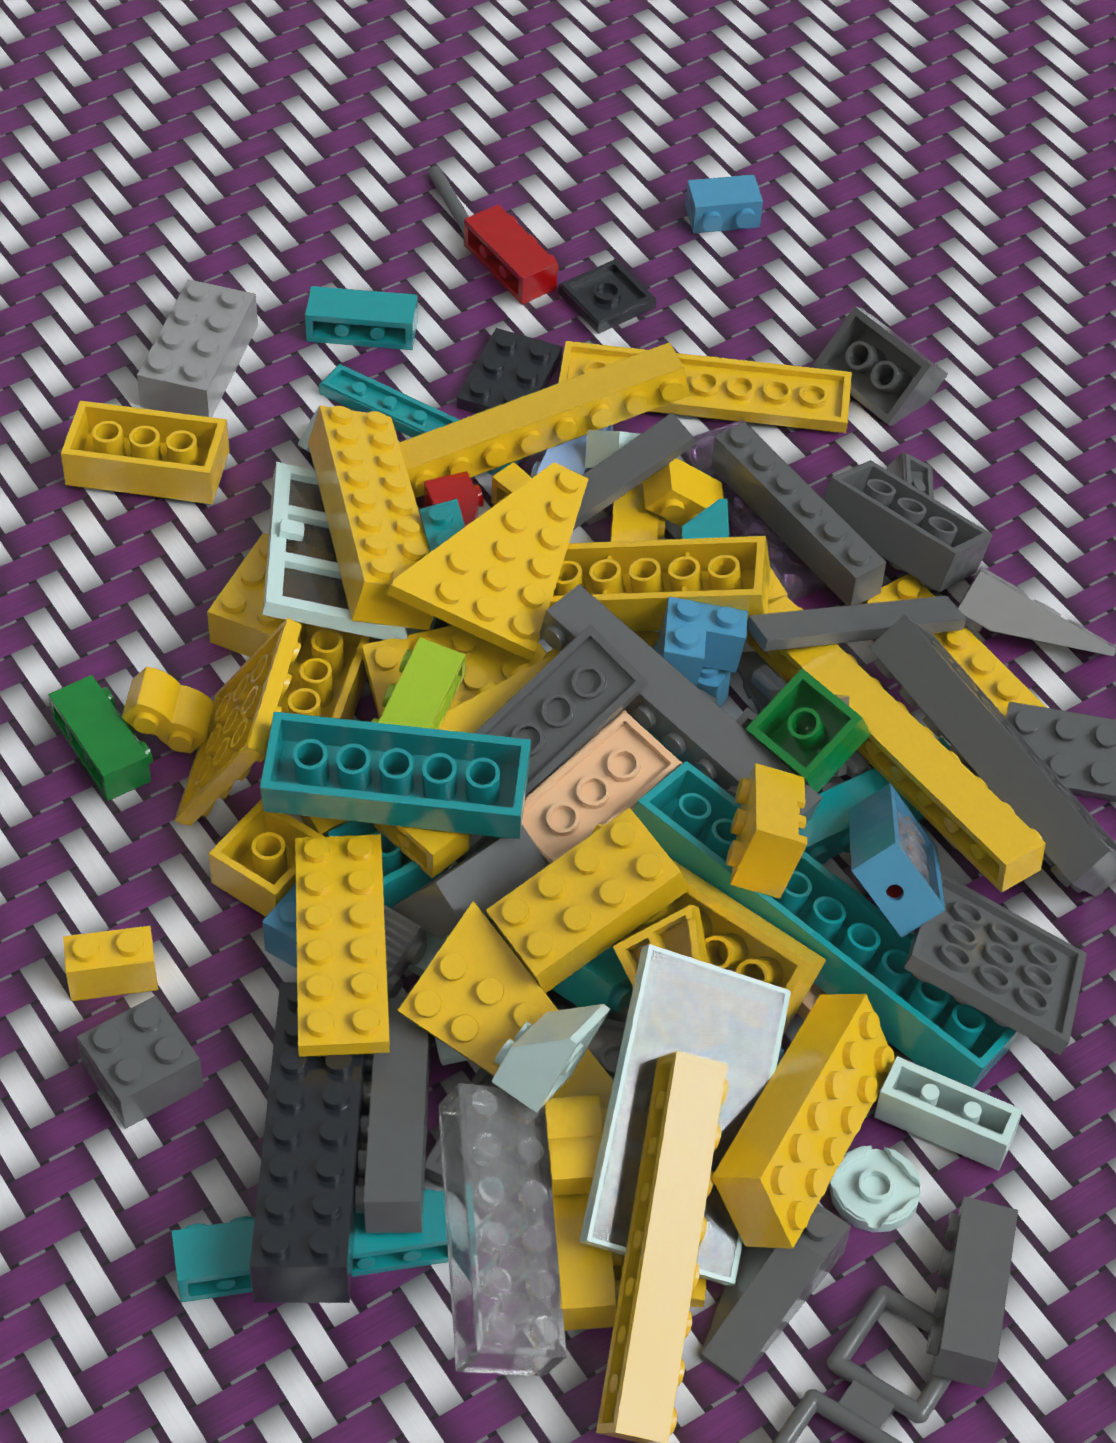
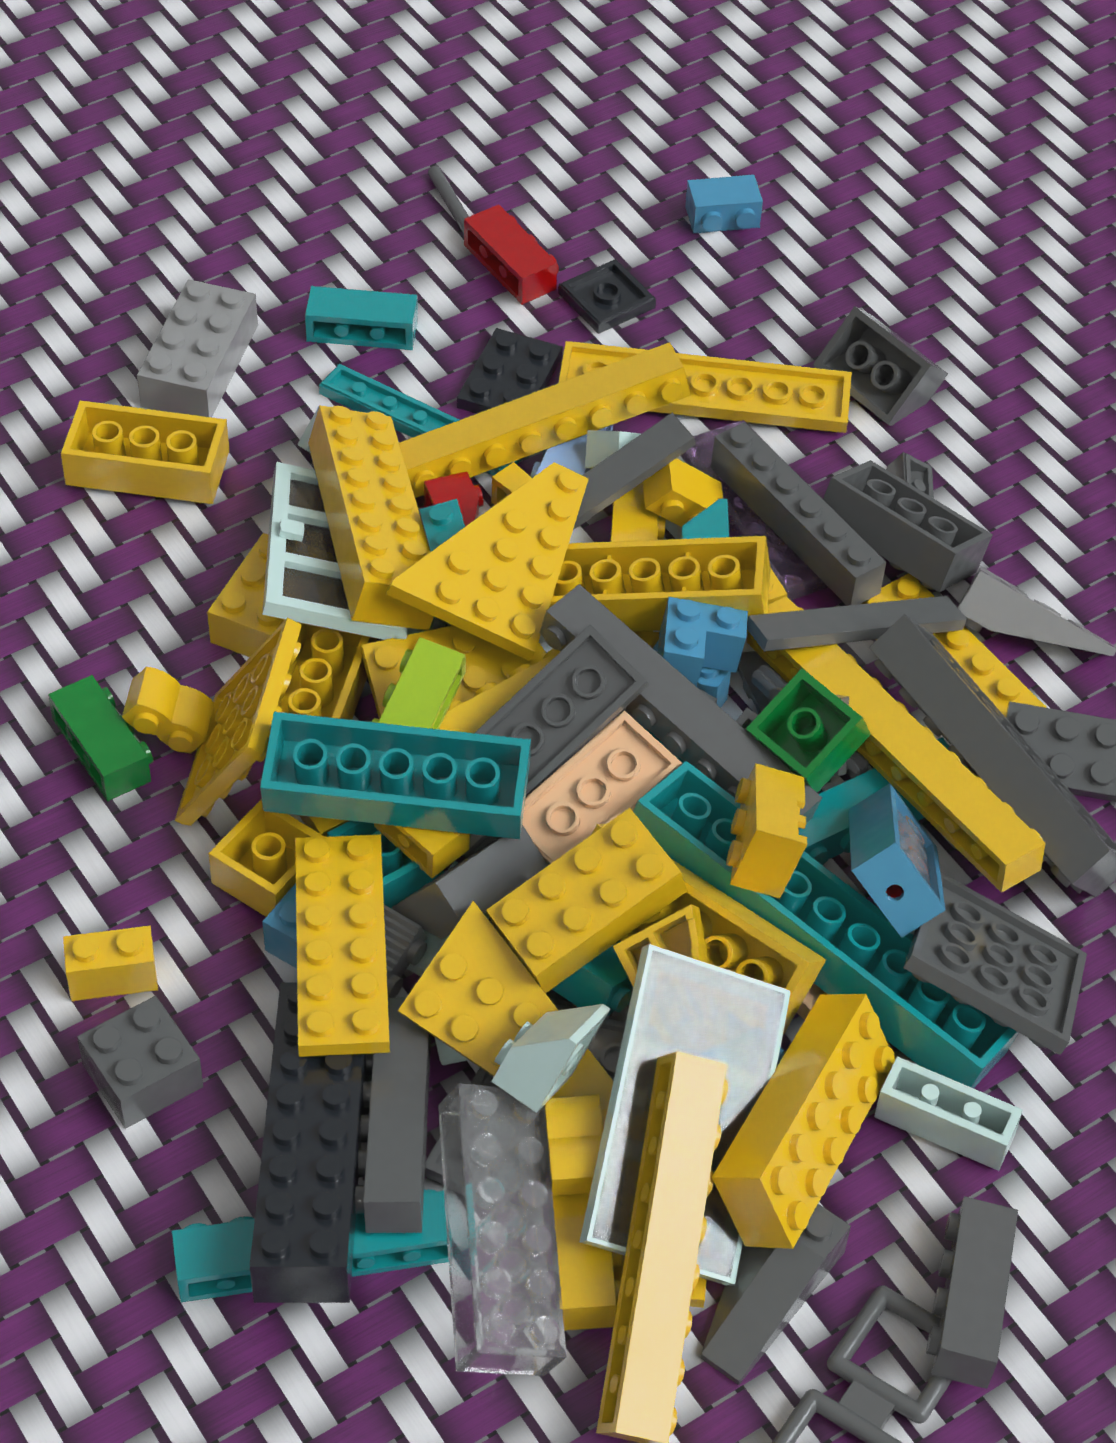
(875, 1189): light aqua tile -> none

